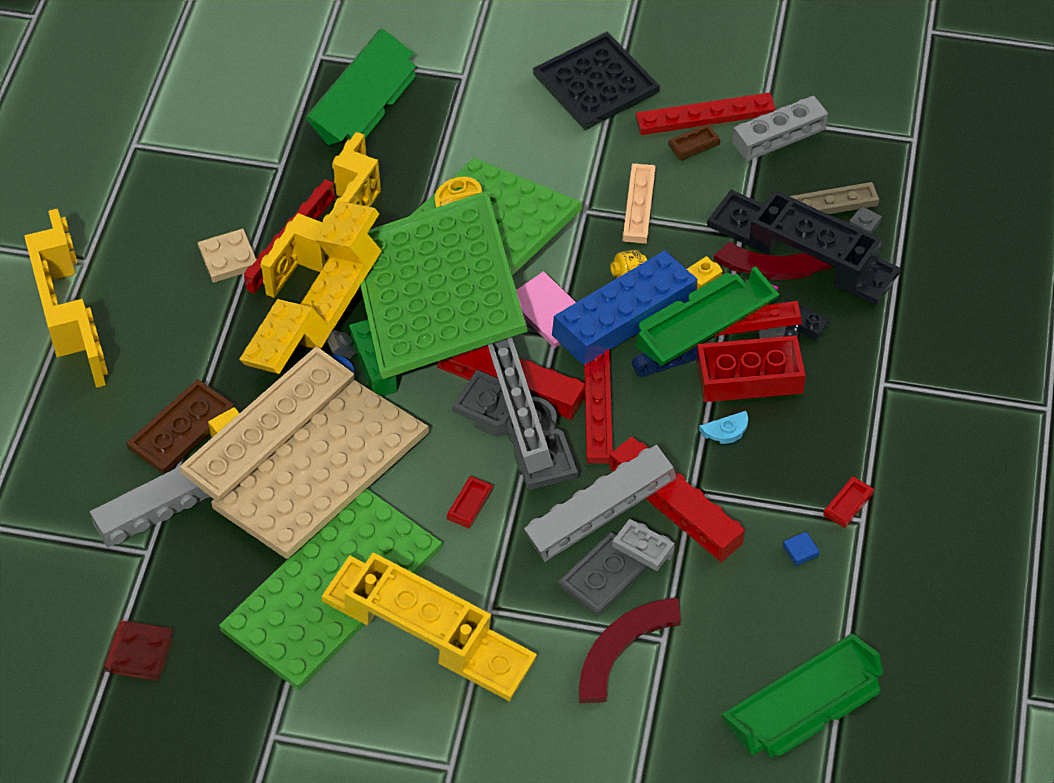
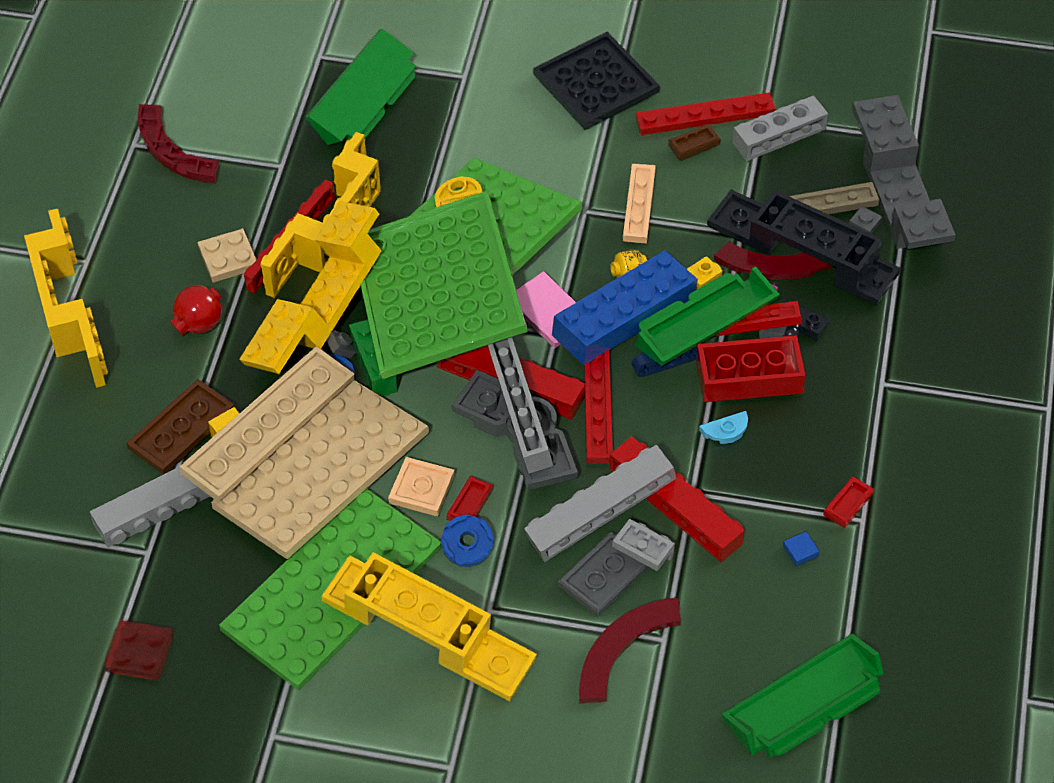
(167, 152): none -> dark red tile
(196, 310): none -> red brick
(421, 486): none -> light nougat plate
(467, 555): none -> blue tile
(891, 167): none -> dark grey bracket

